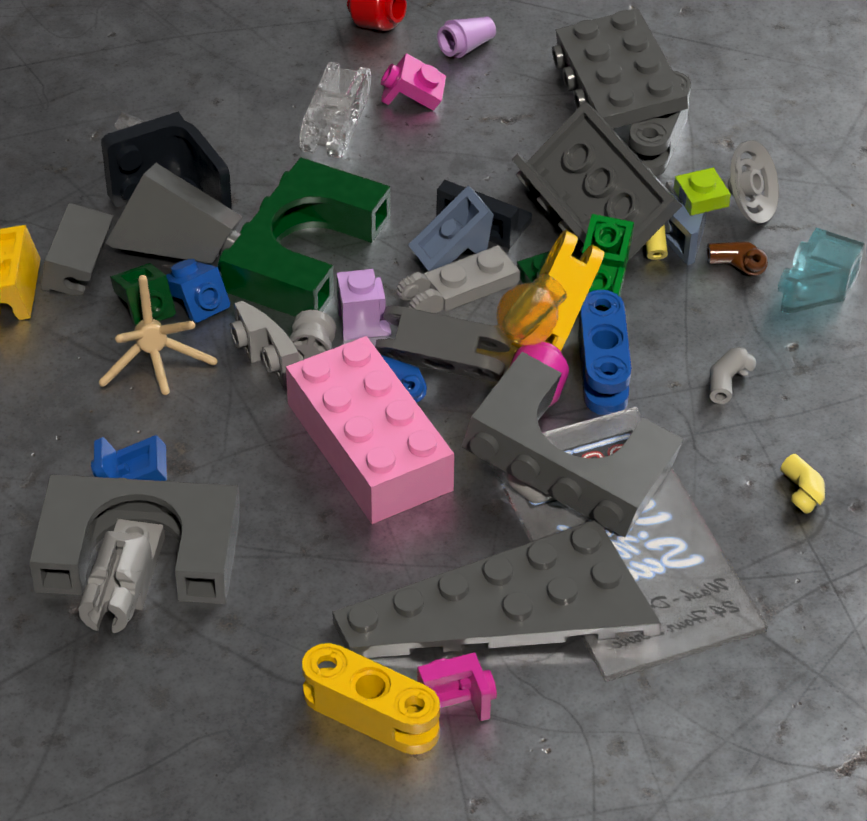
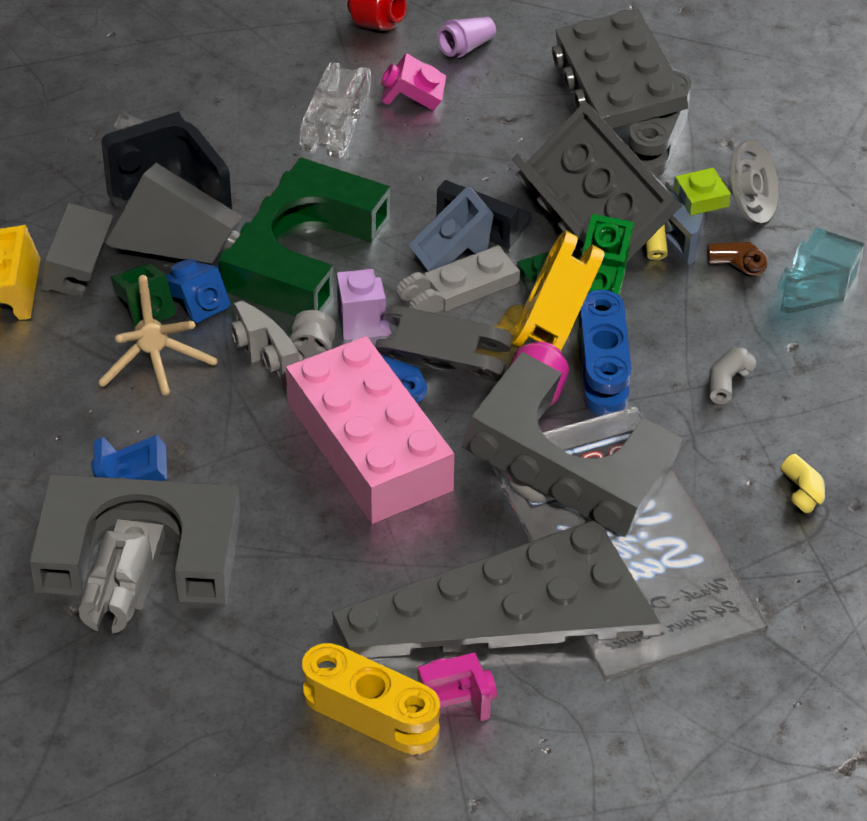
(530, 310): clear yellow piece -> none

